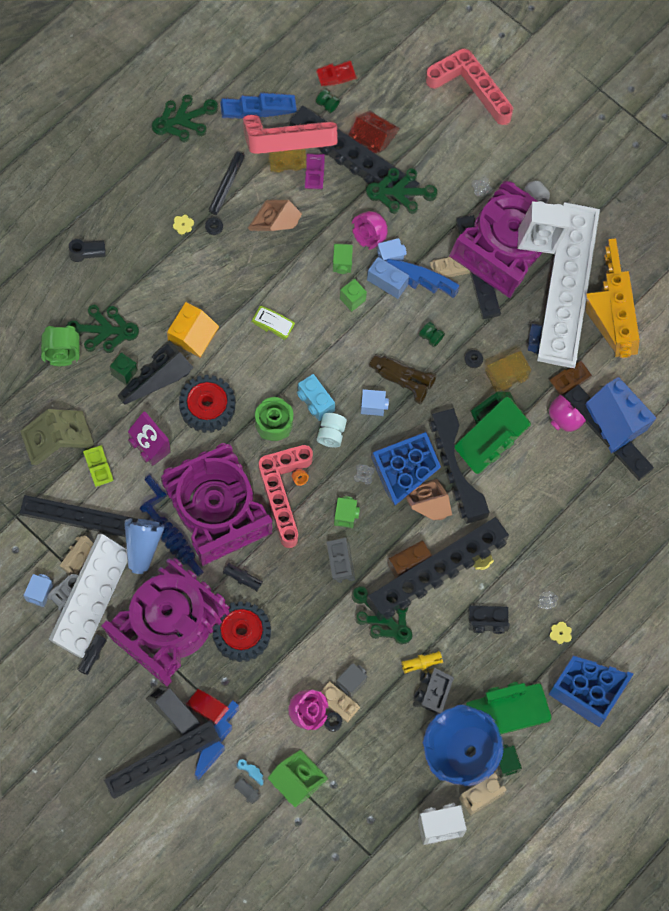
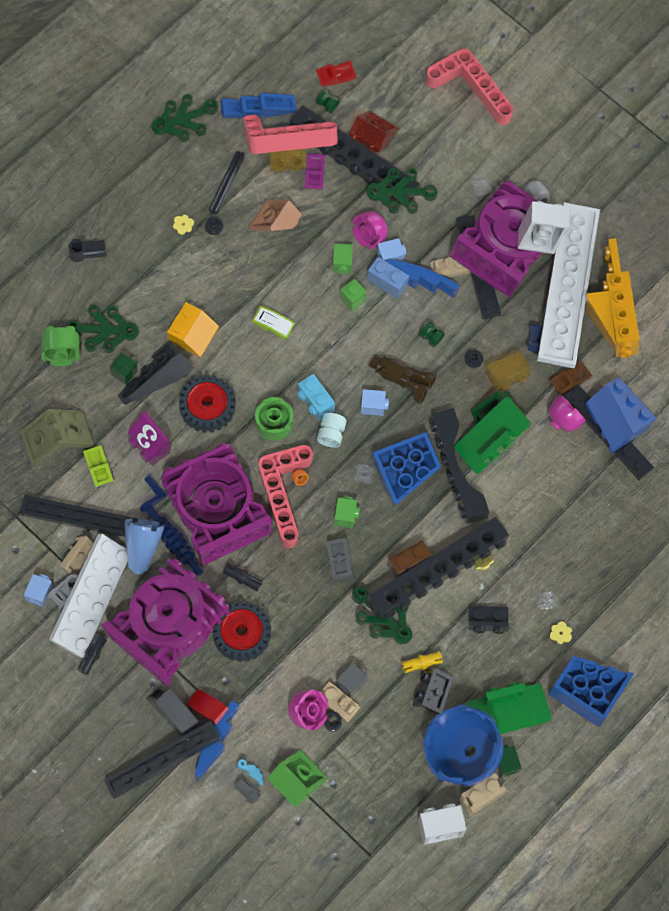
(430, 500): nougat slope -> none

